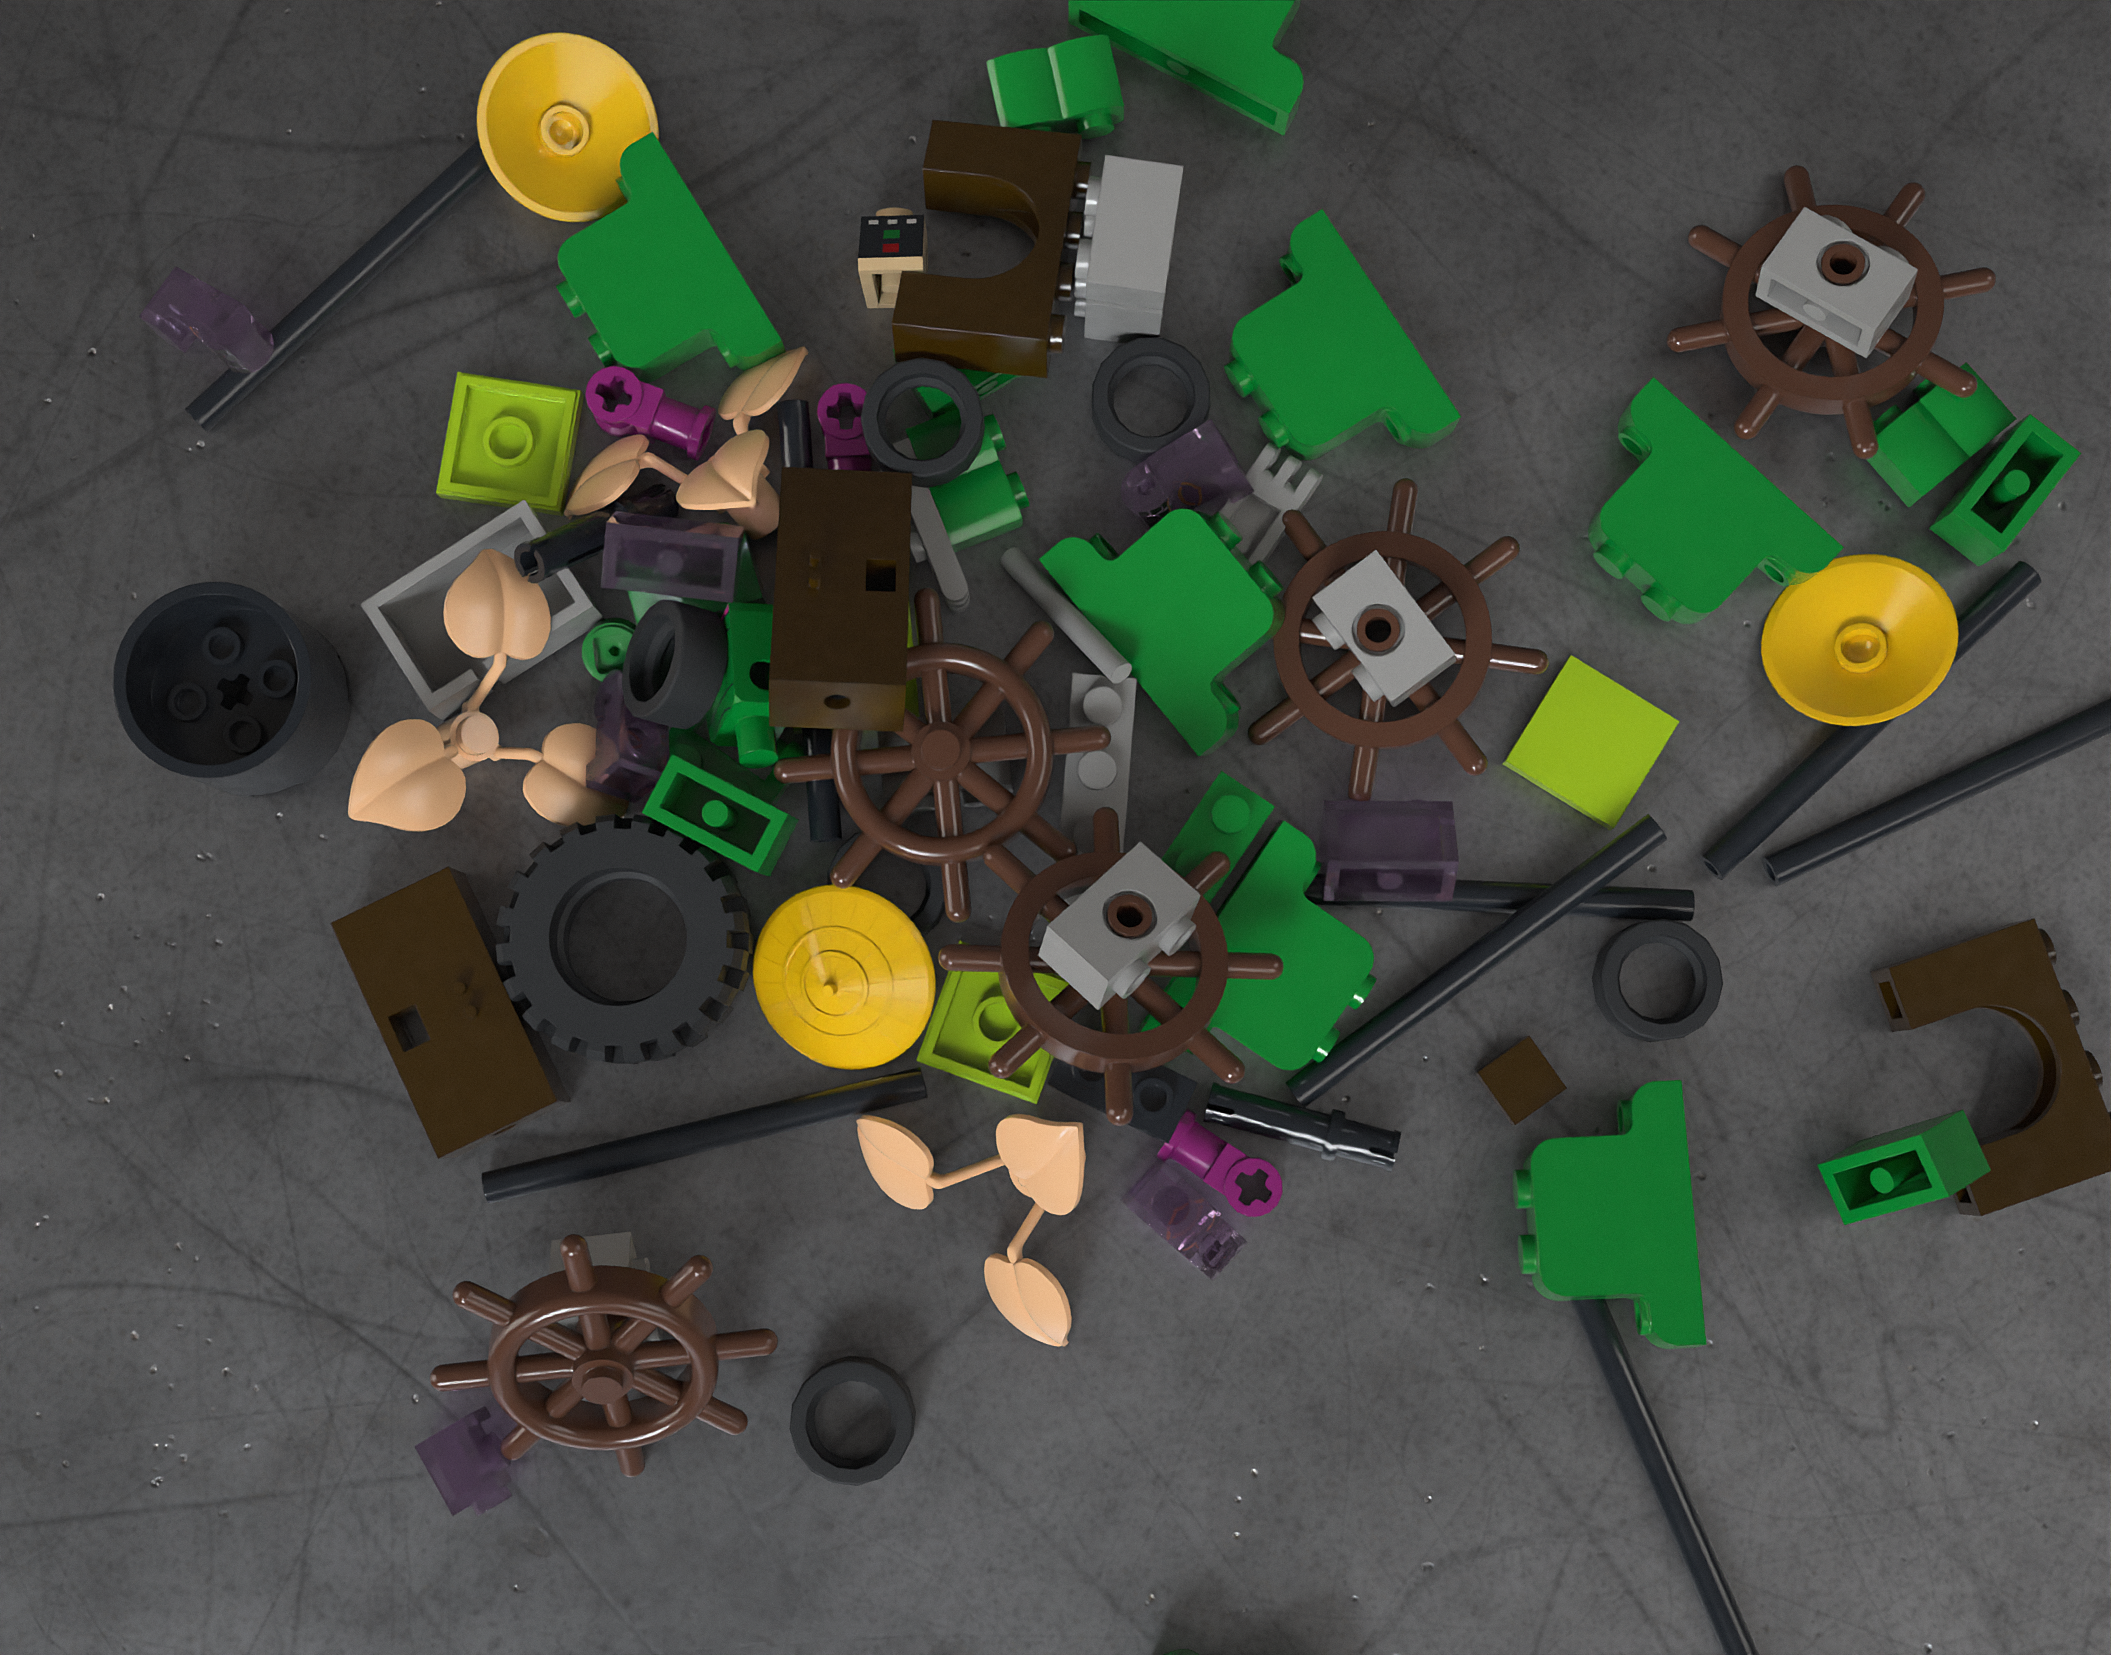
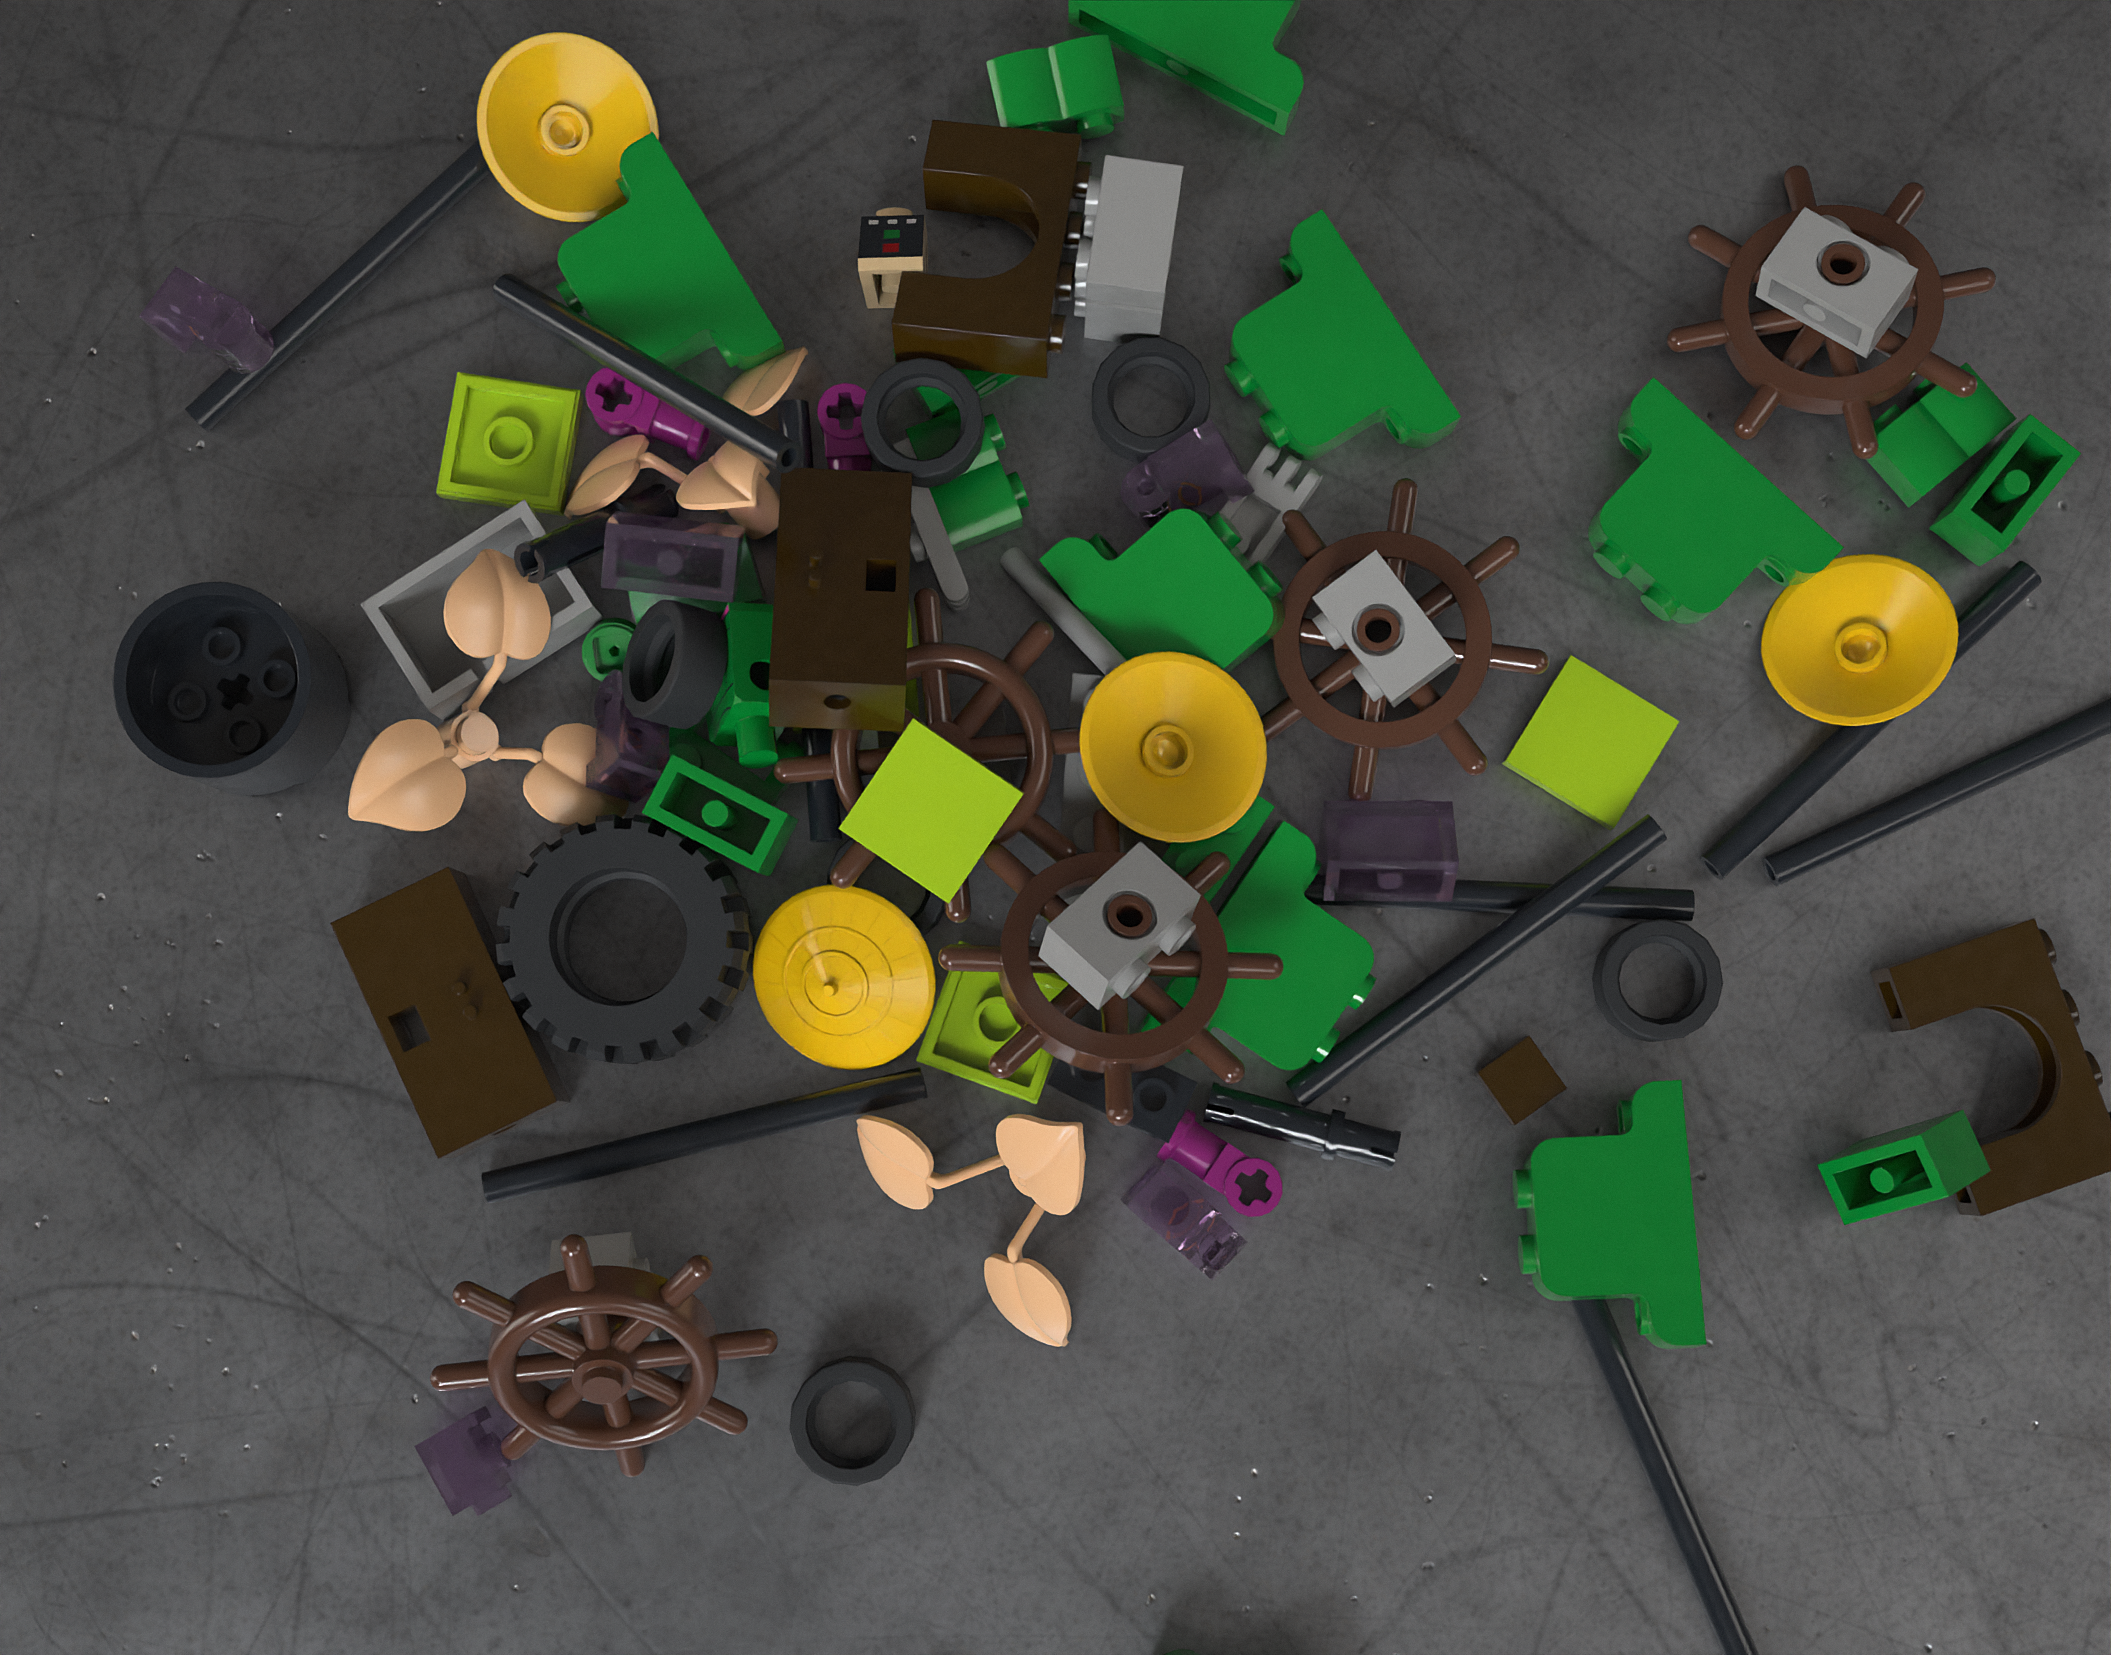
(649, 374): none -> black piece
(931, 810): none -> lime tile
(1173, 747): none -> yellow hat

